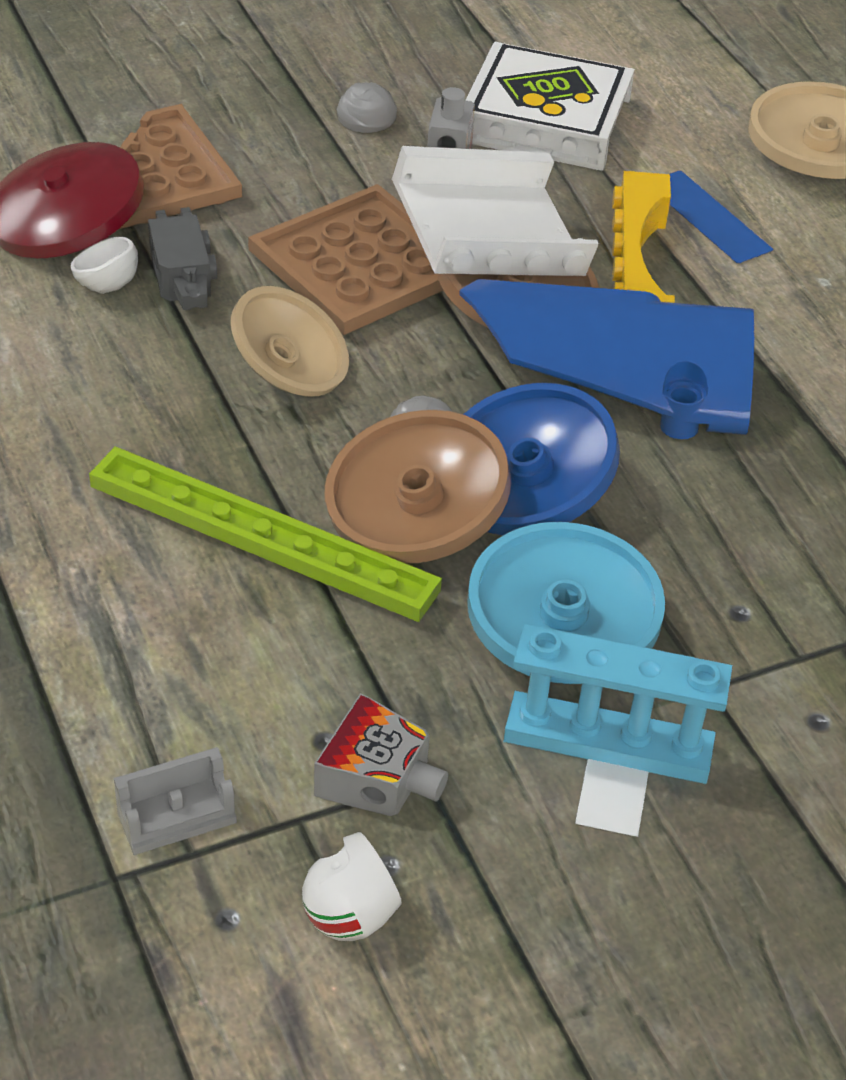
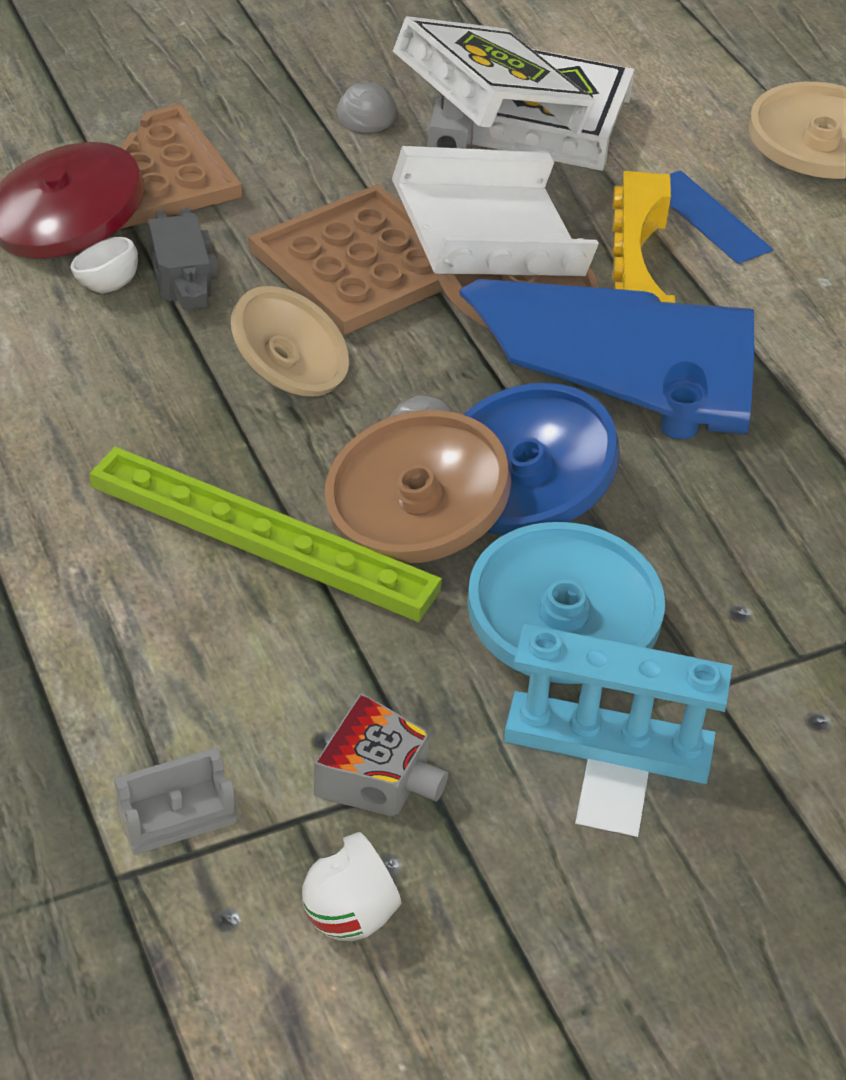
(485, 65): none -> panel

